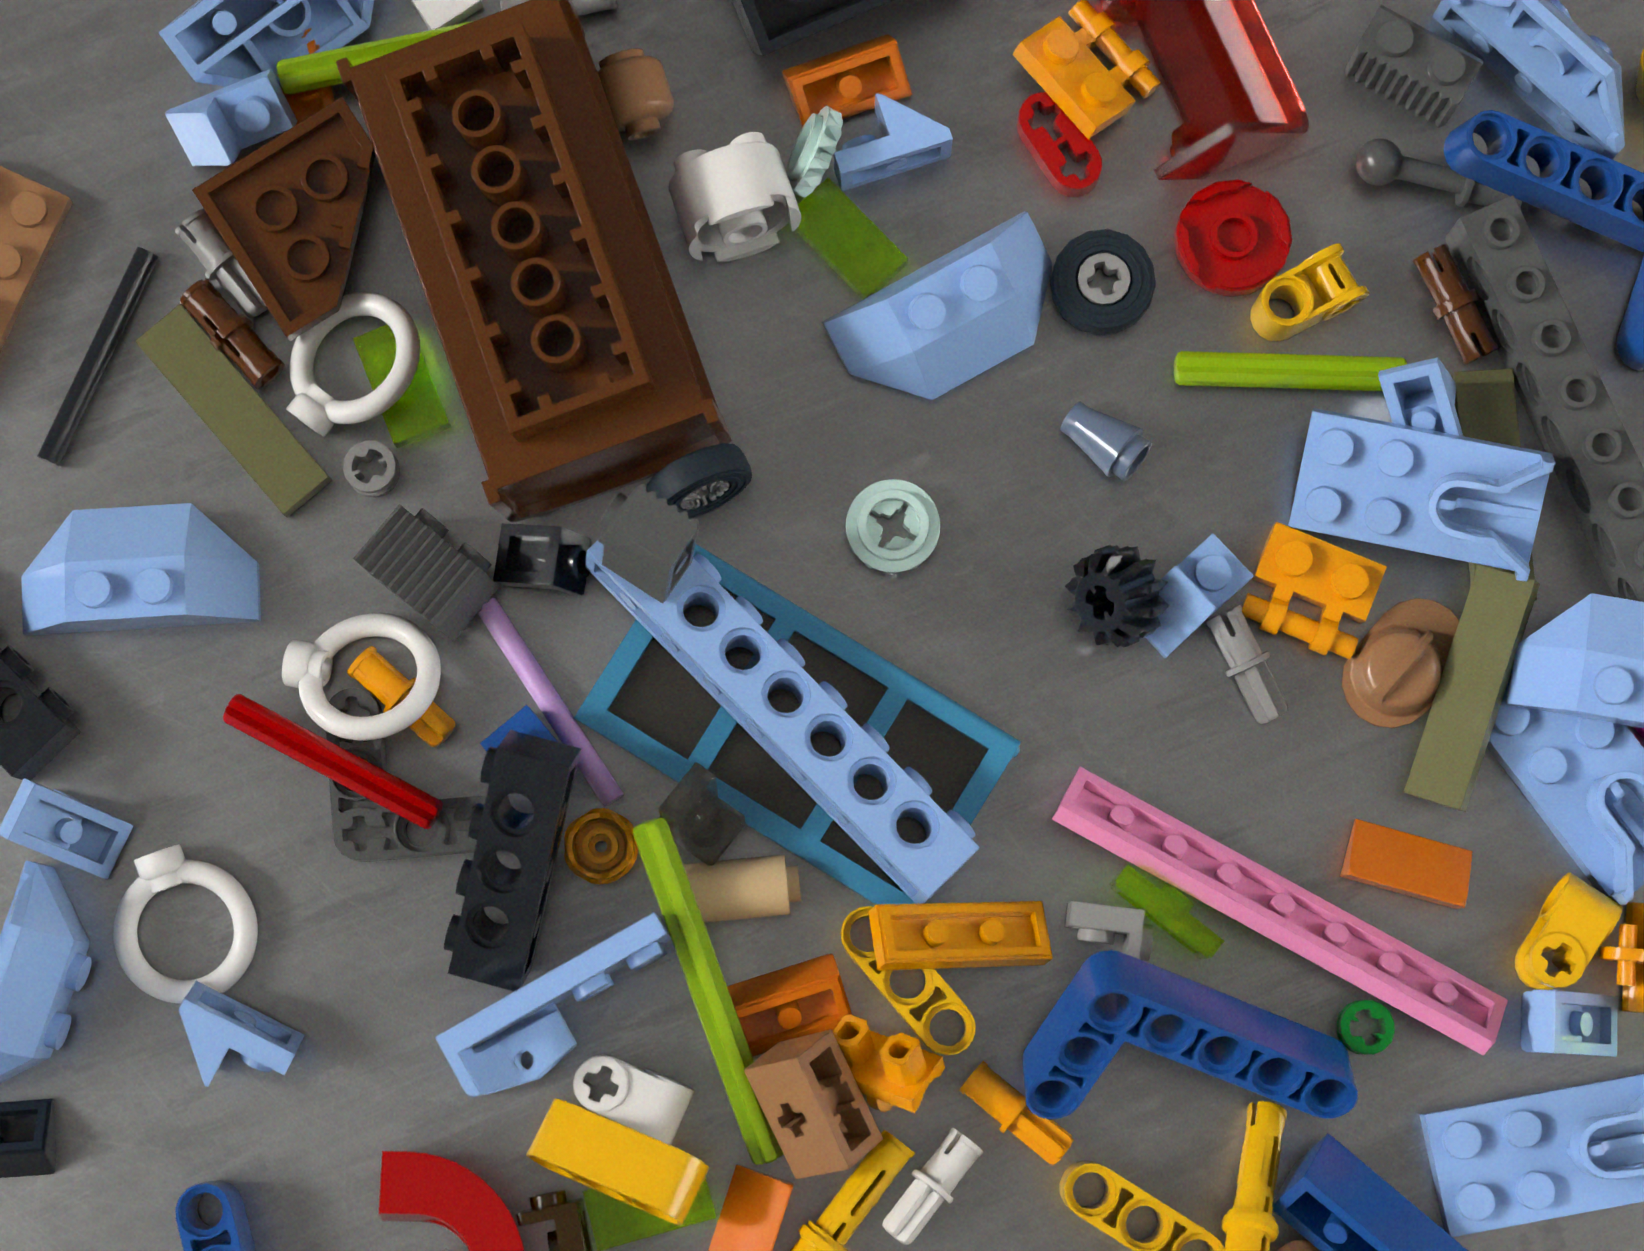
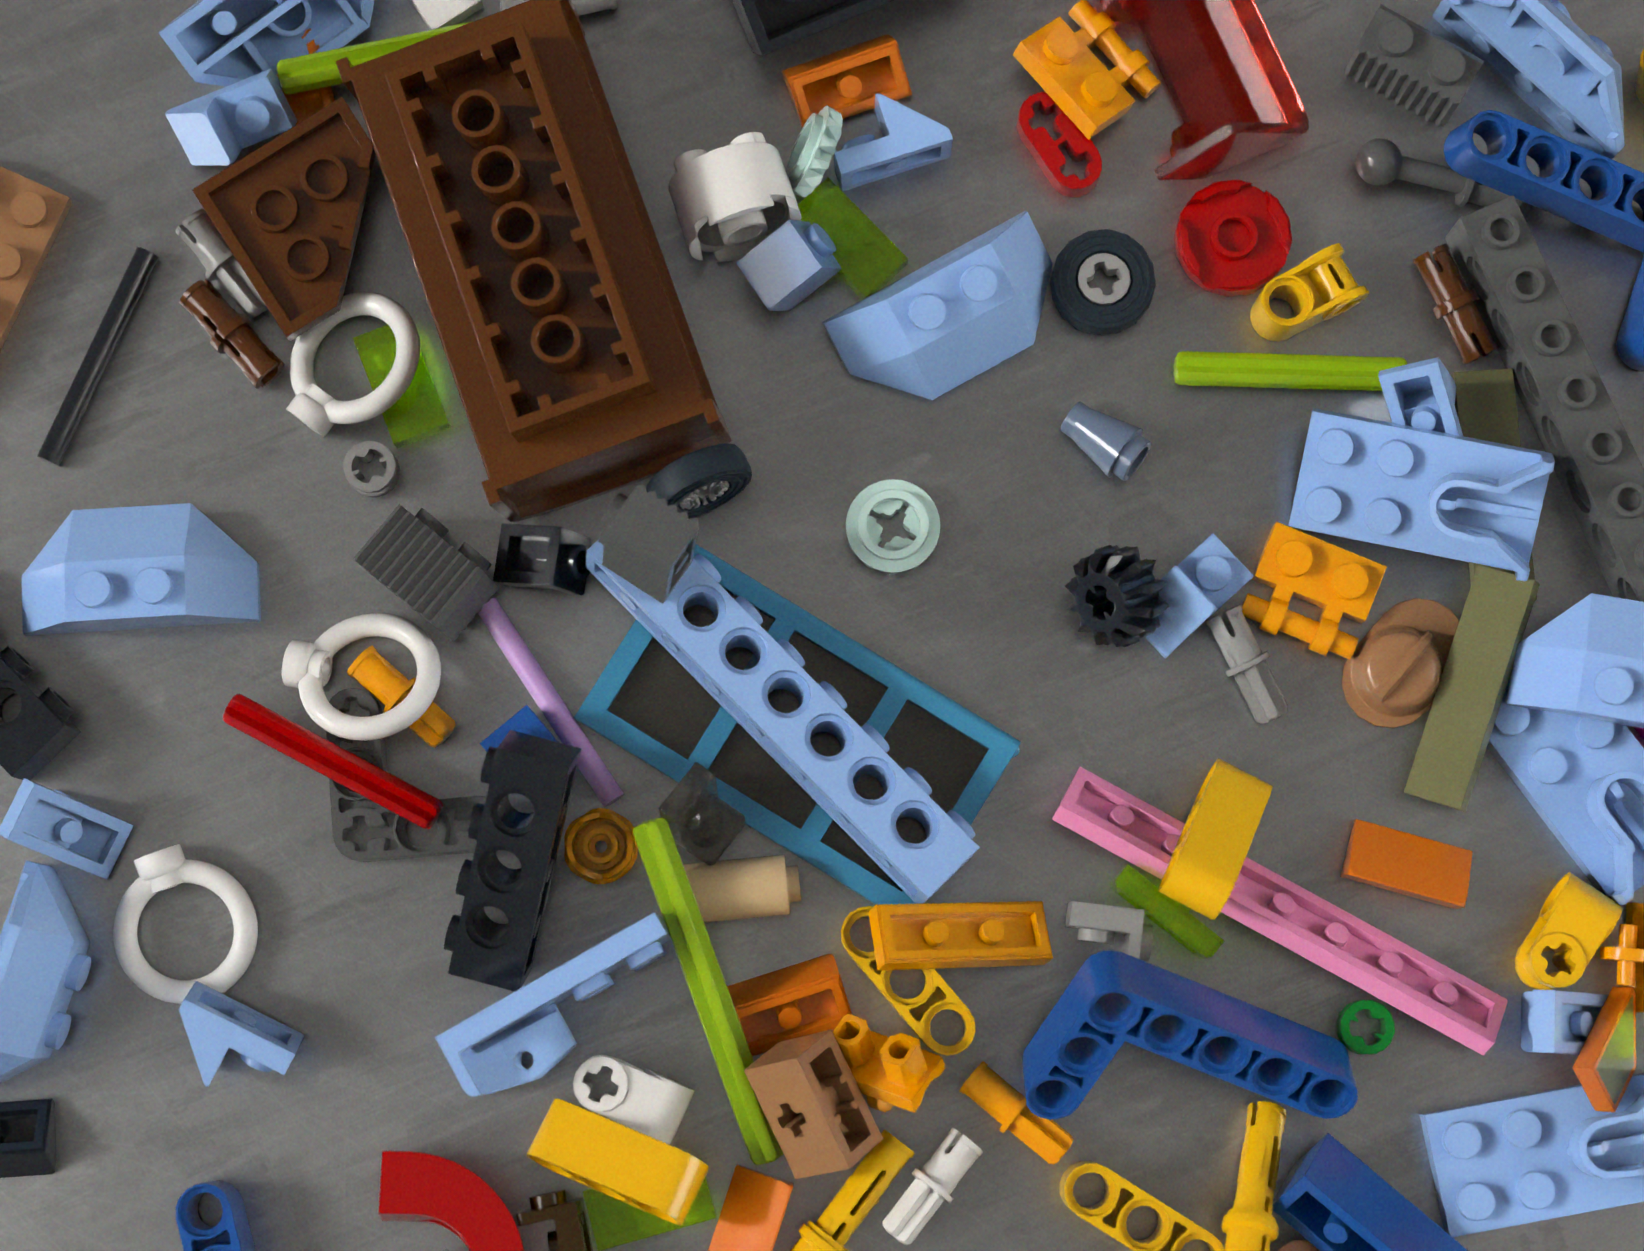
(233, 411): olive tile -> none
(636, 92): medium nougat head -> none
(790, 264): none -> medium blue brick
(1215, 839): none -> yellow beam
(1609, 1051): none -> orange tile

